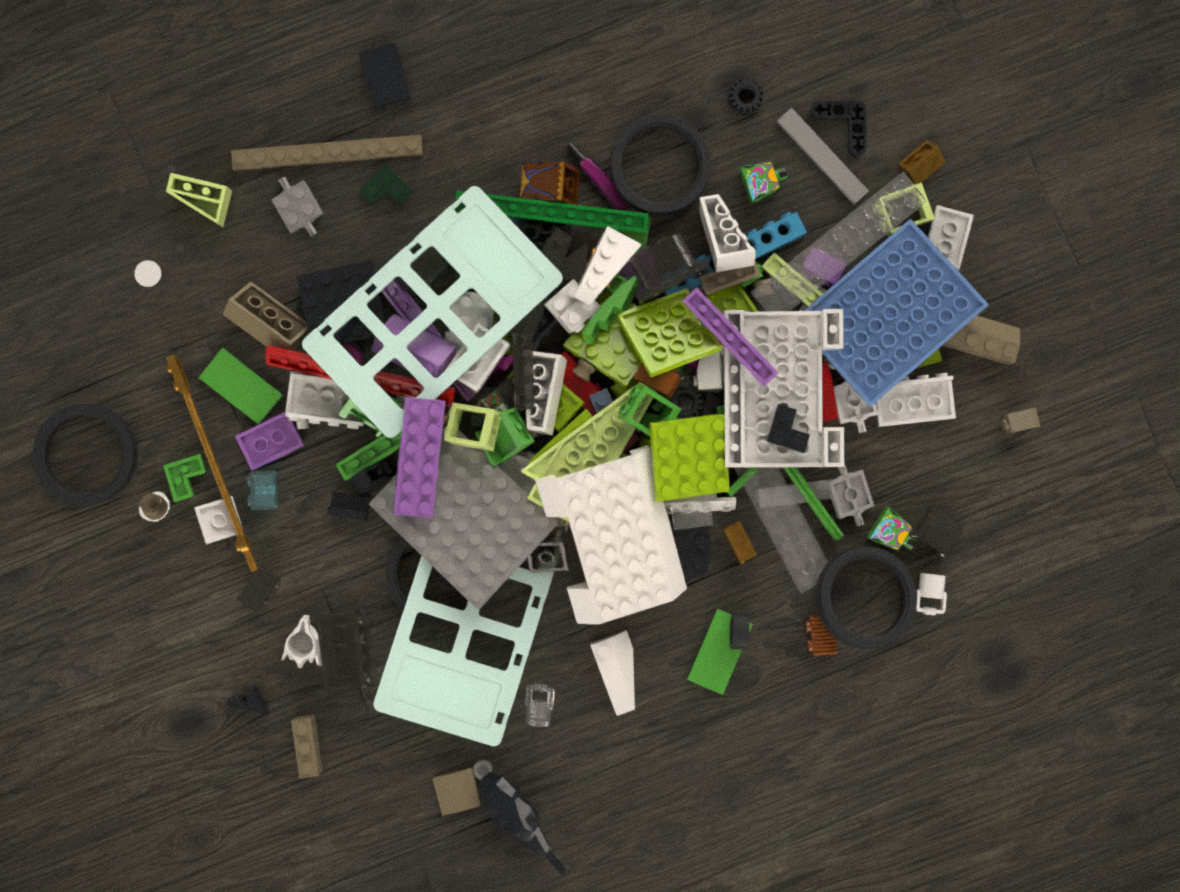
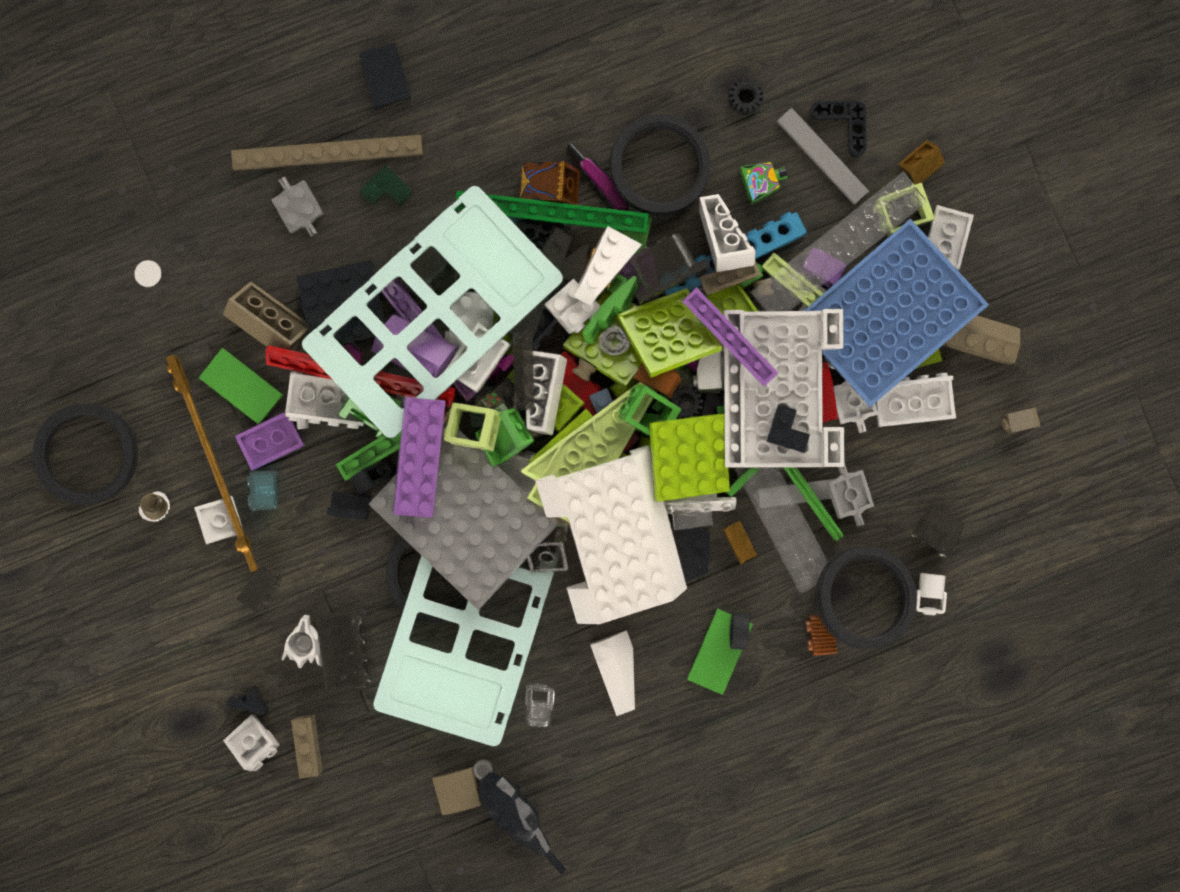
(179, 474): bright green plate -> none
(203, 196): yellowish green wedge -> none
(251, 743): none -> white plate
(609, 335): none -> clear smoke gear
(891, 531): torso -> none

